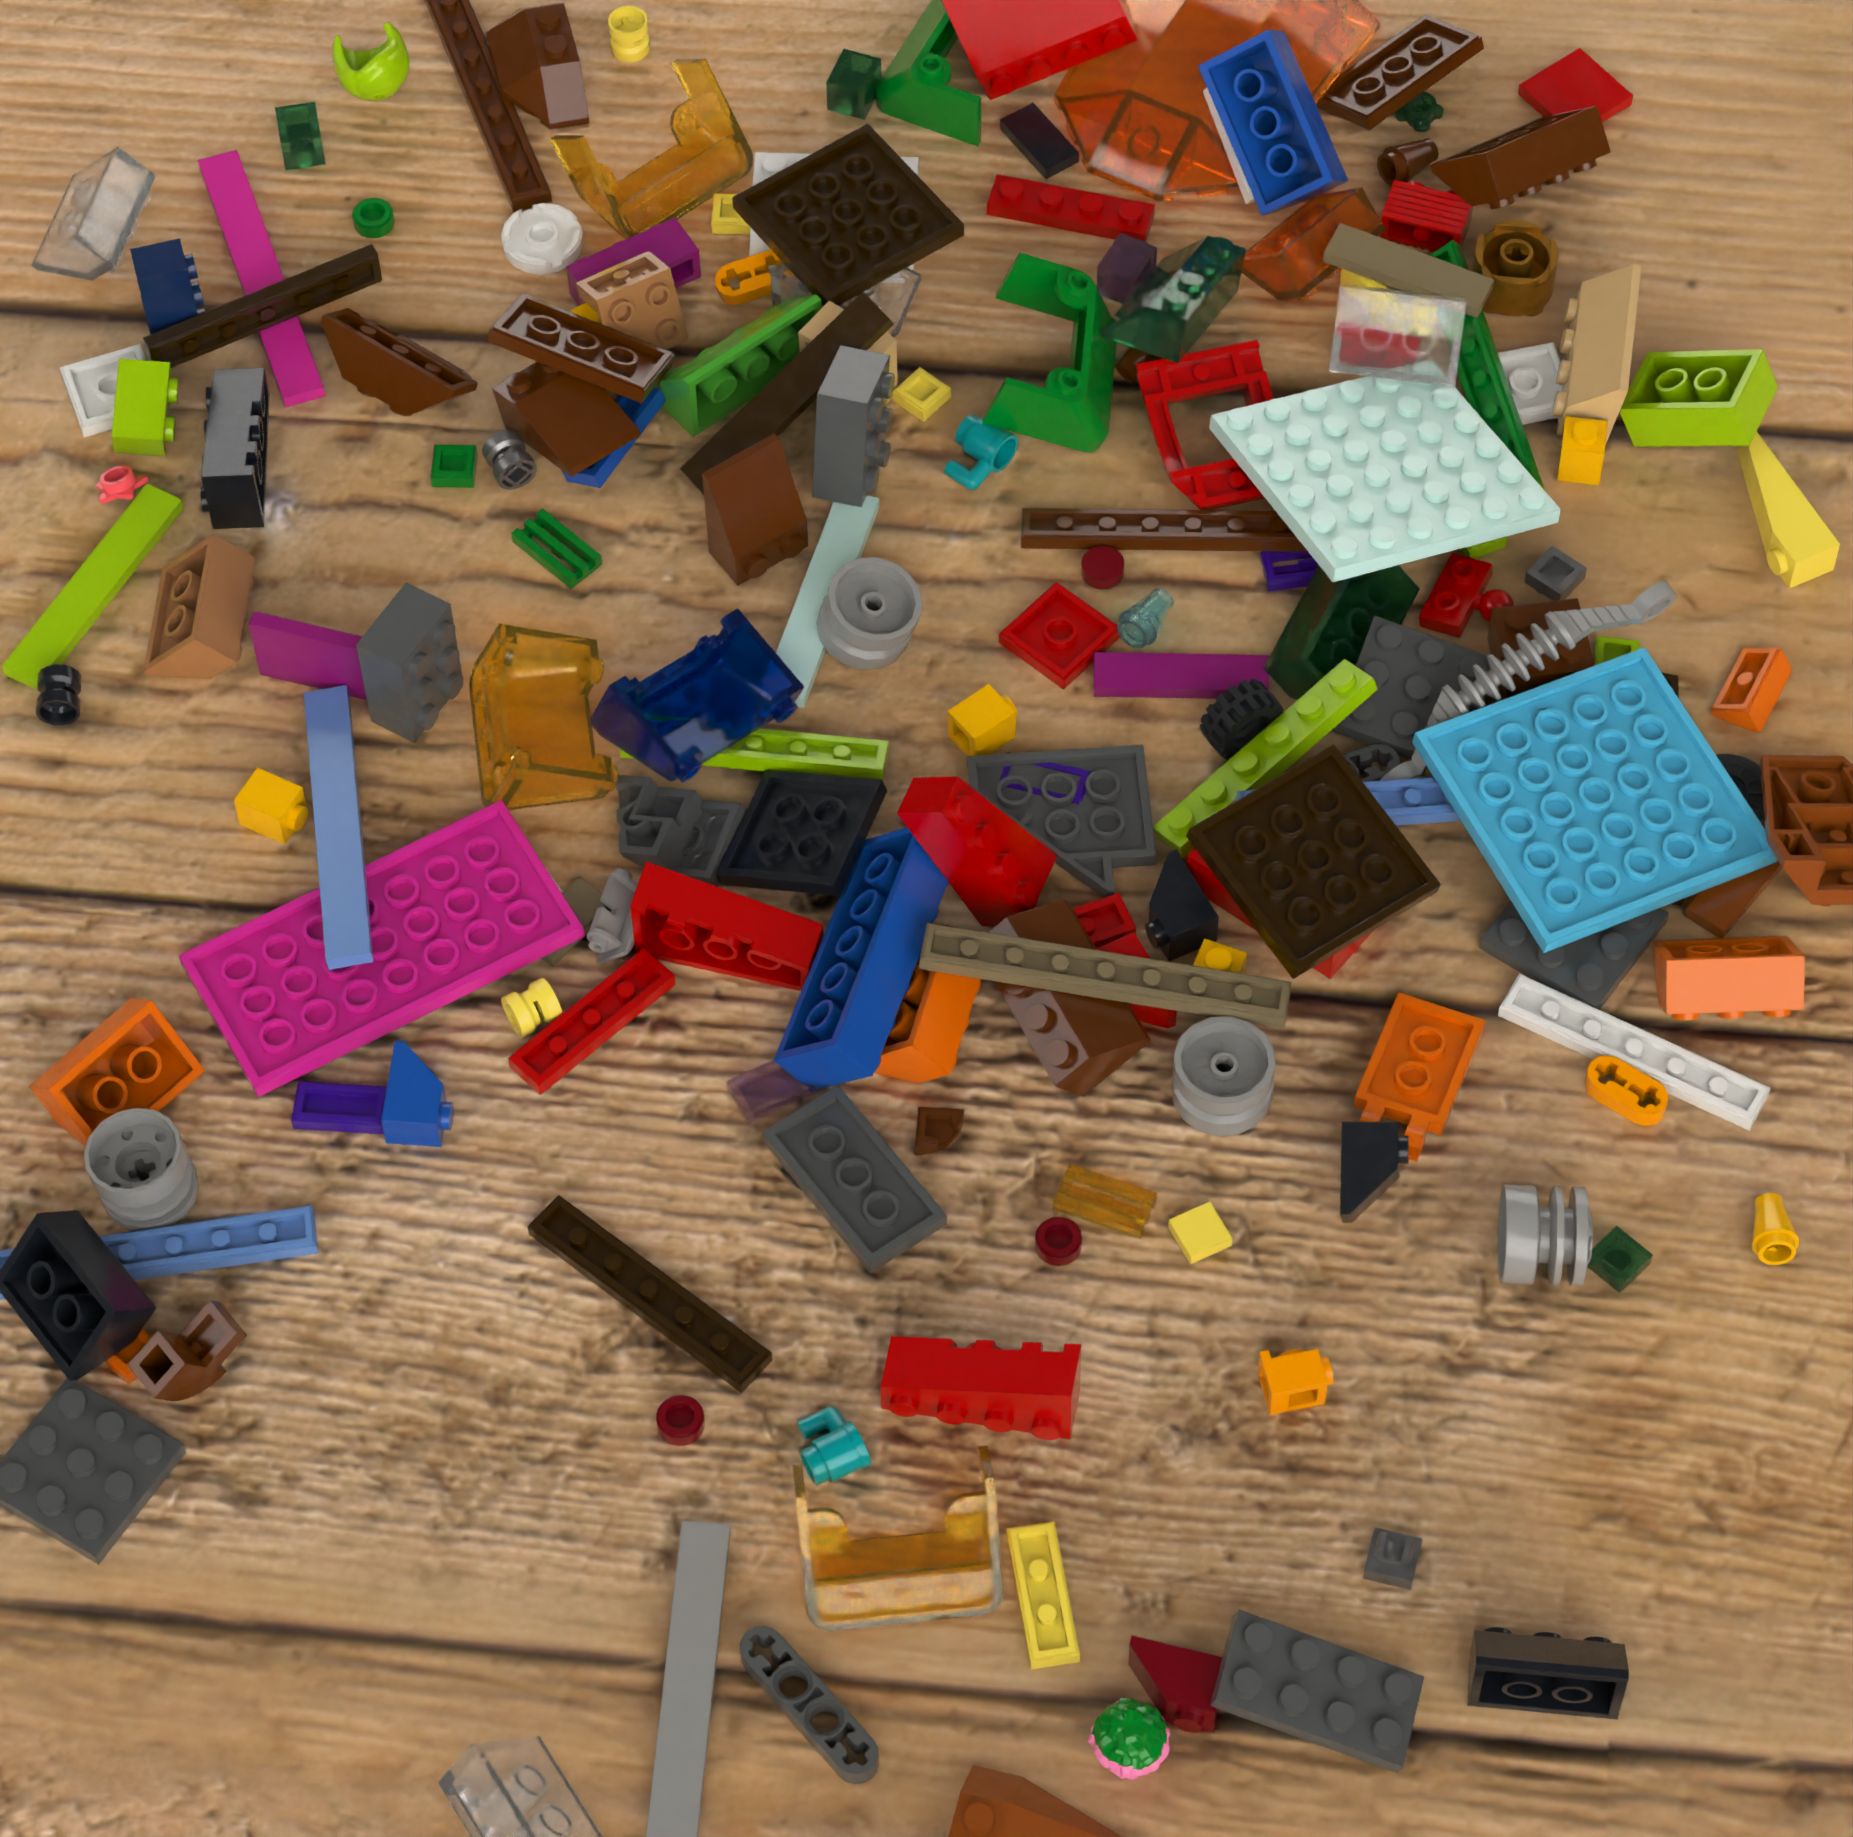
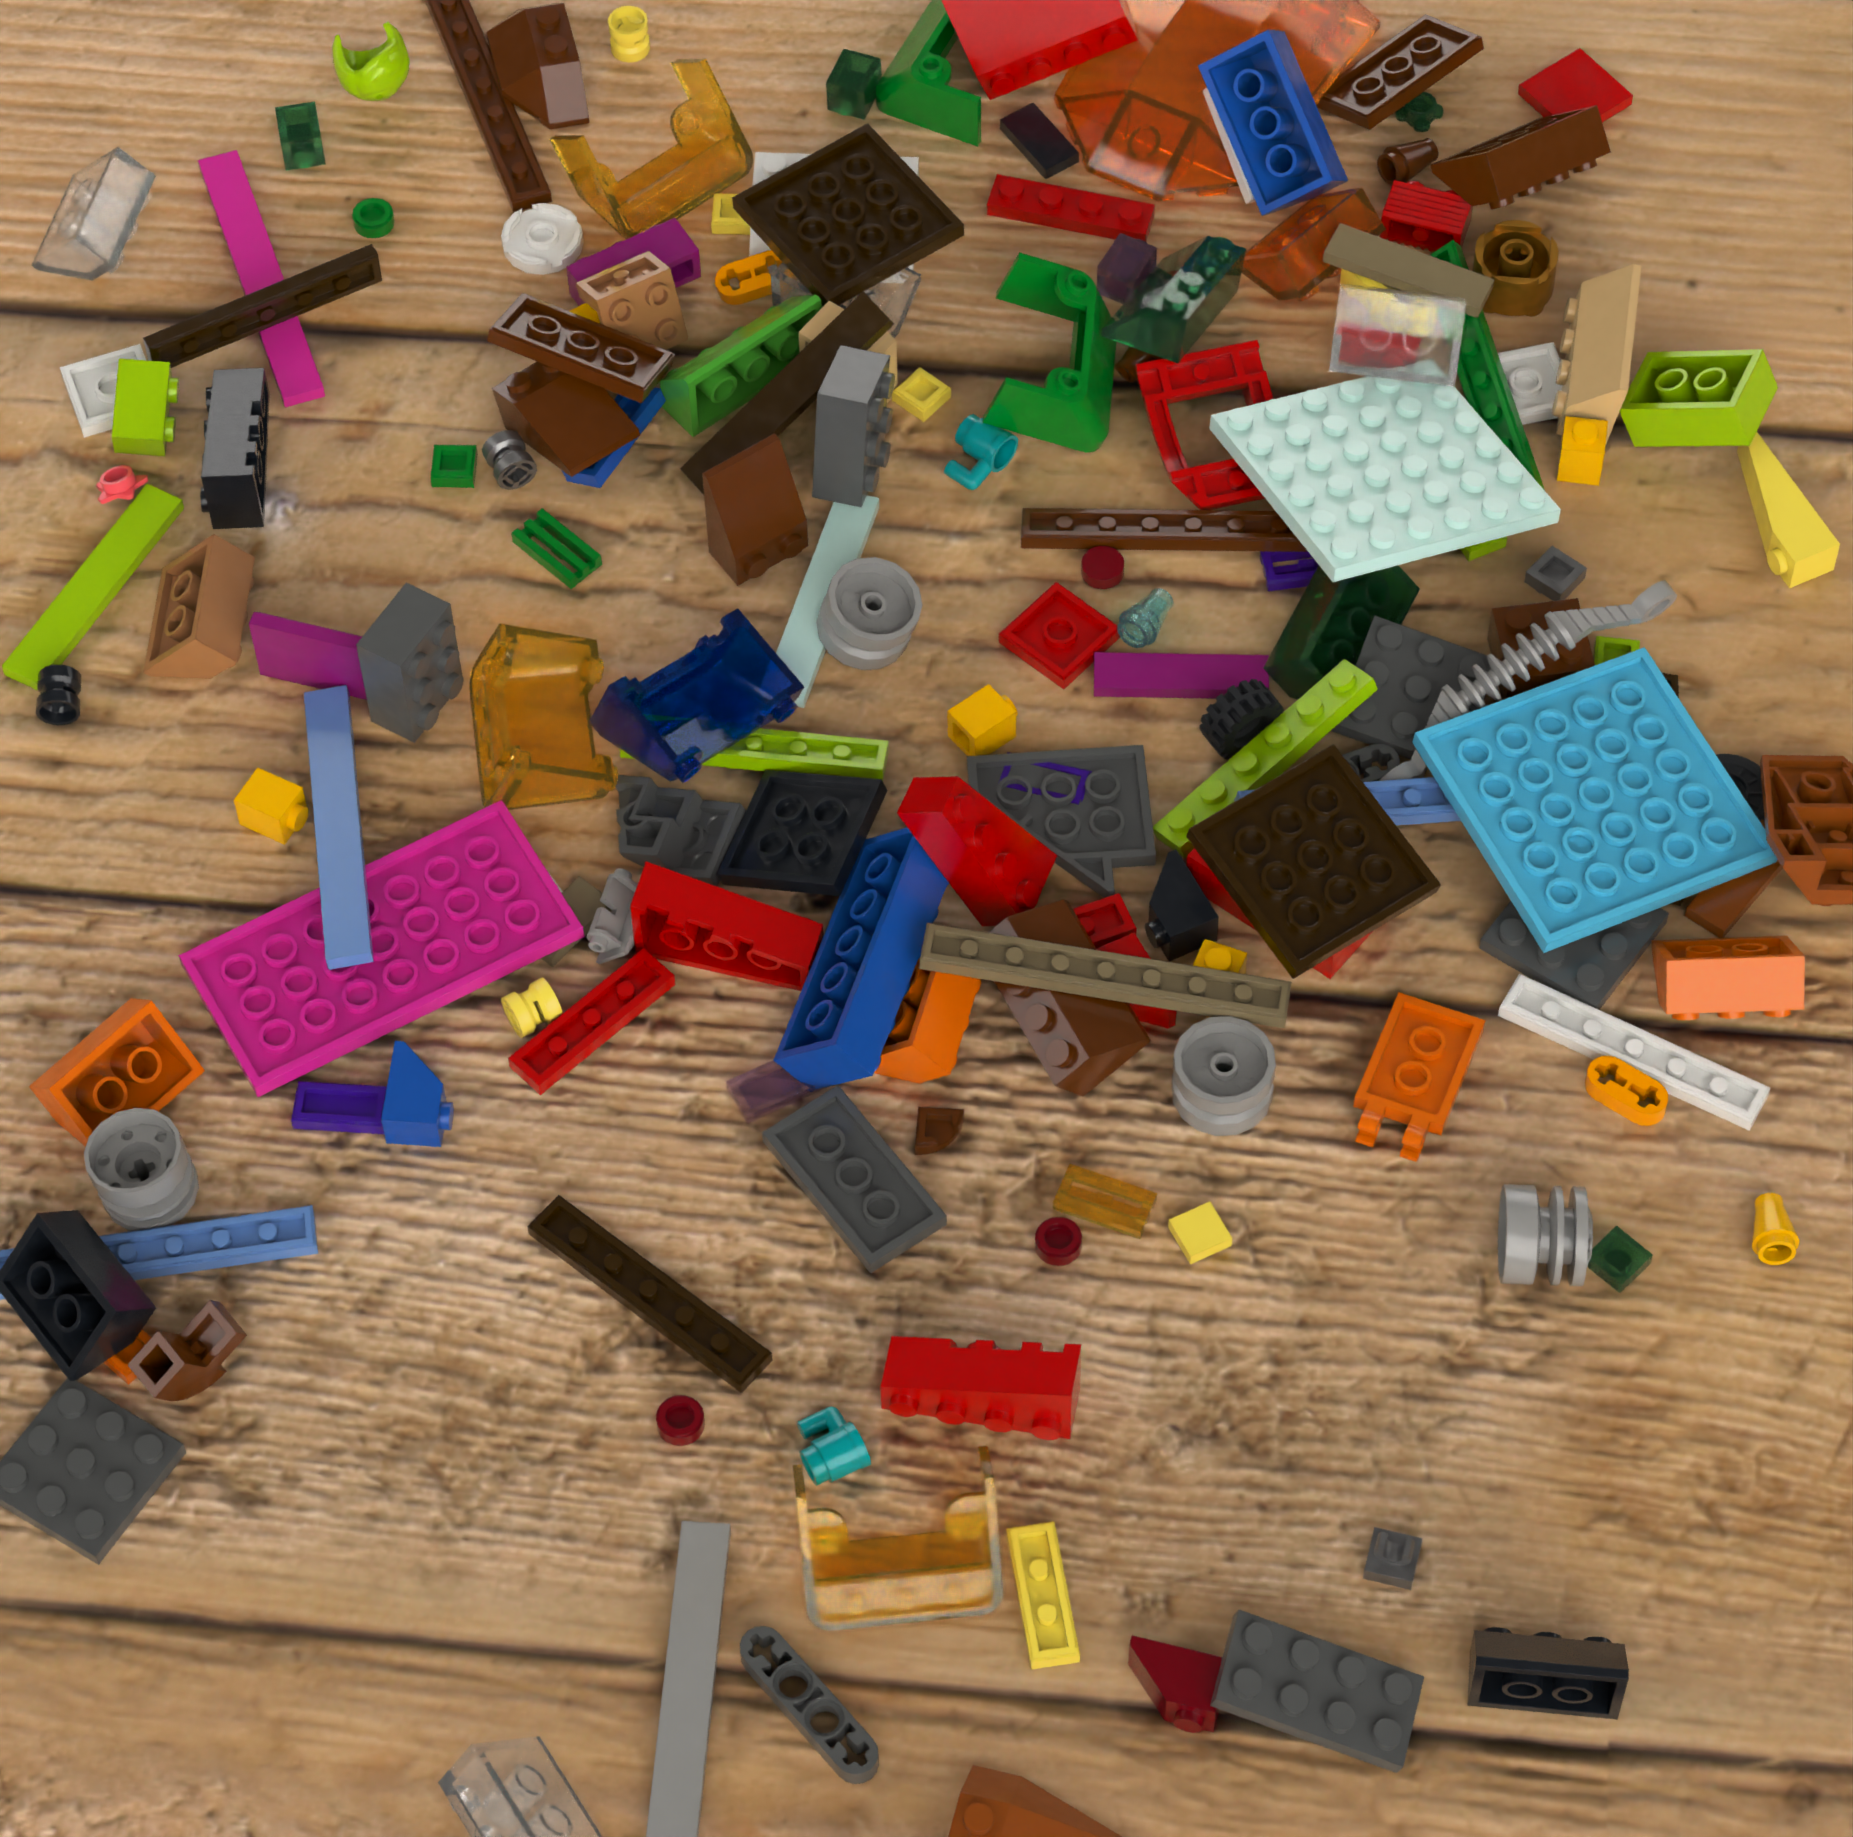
(165, 284): dark blue wedge -> none
(391, 365): reddish brown wedge -> none
(1130, 1738): green piece -> none
(1294, 1379): light orange brick -> none
(1369, 1164): black slope -> none
(1459, 594): red plate -> none
(1752, 688): orange slope -> none

